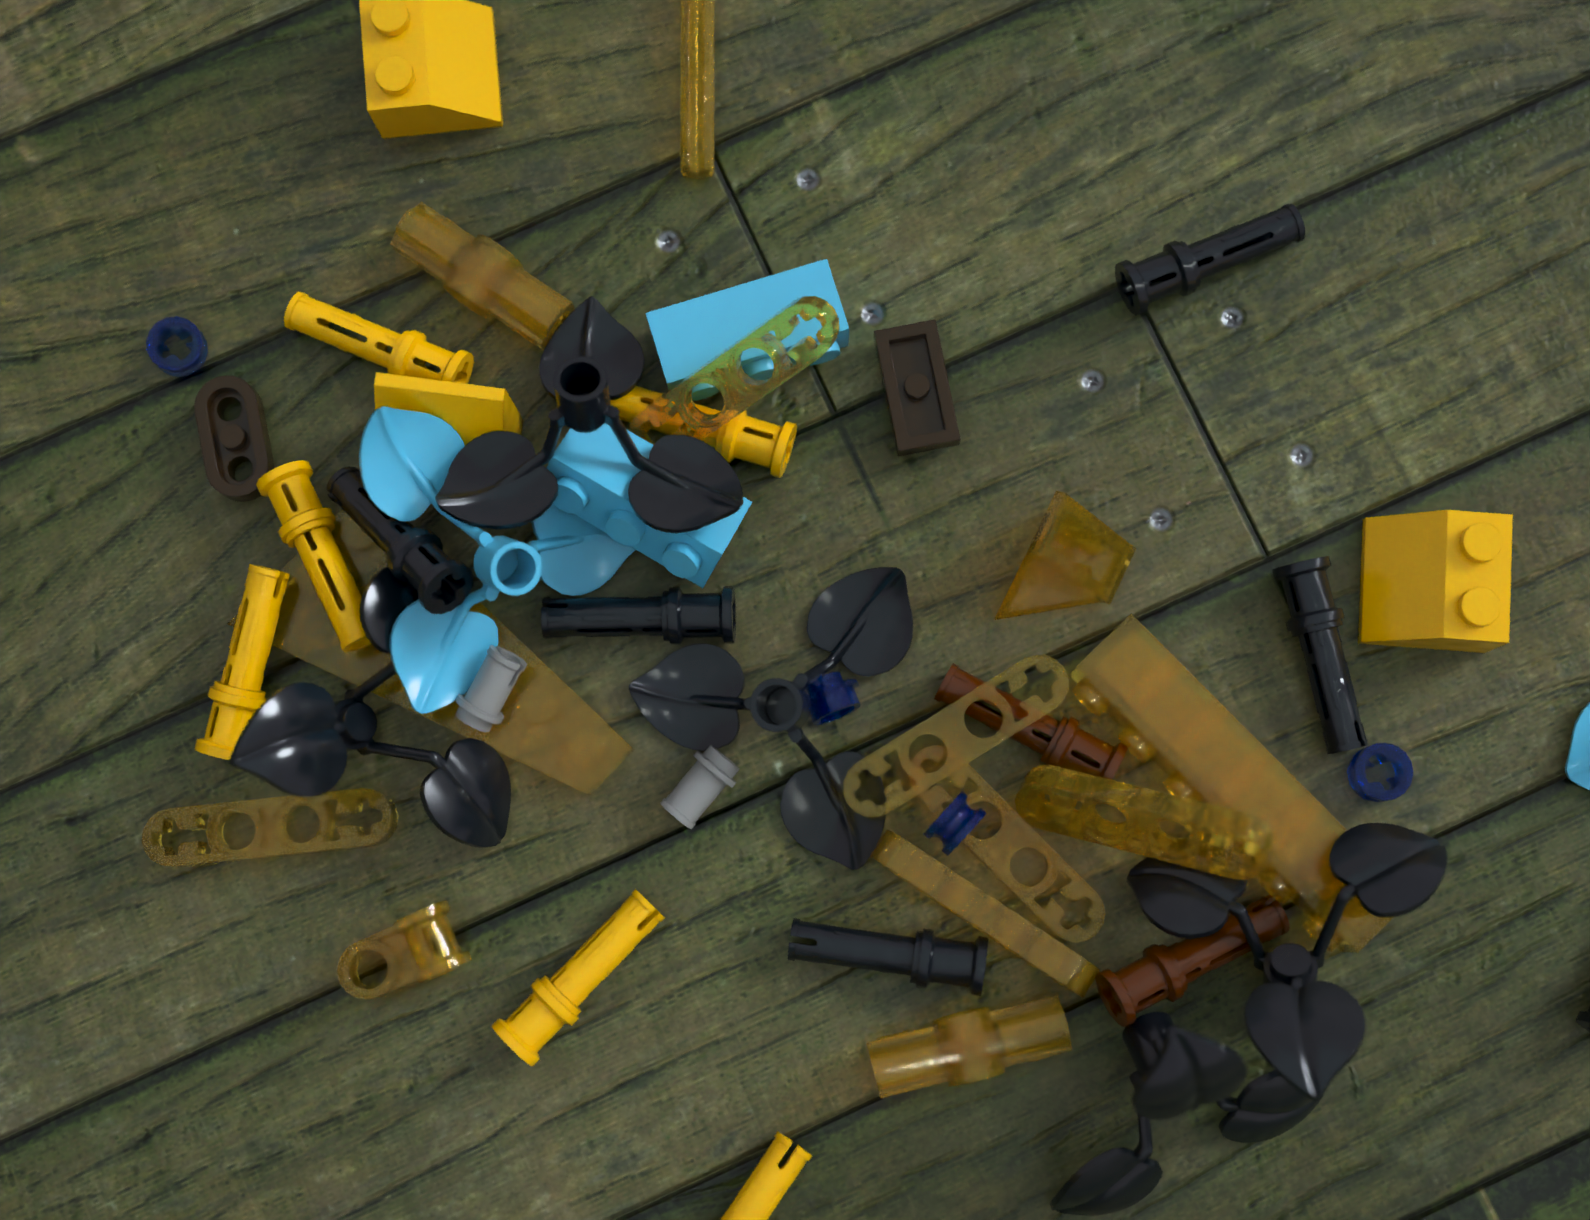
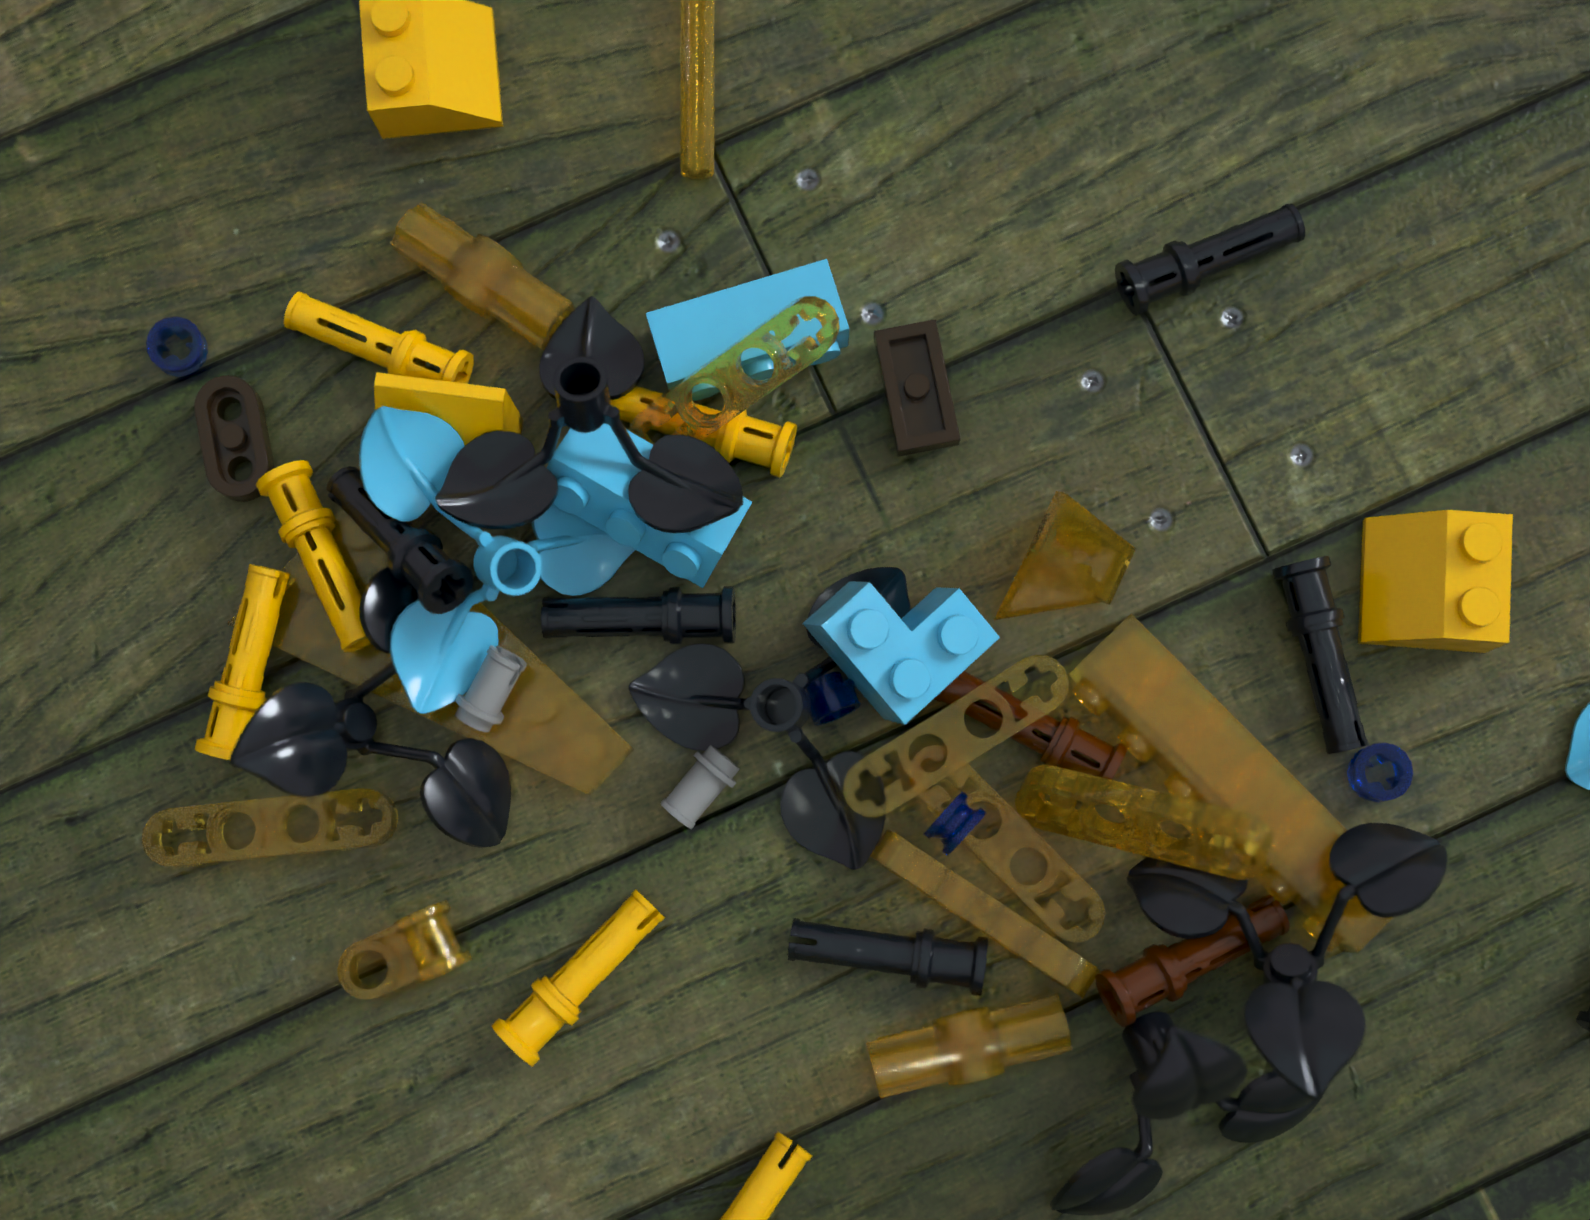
(899, 660): none -> medium azure brick

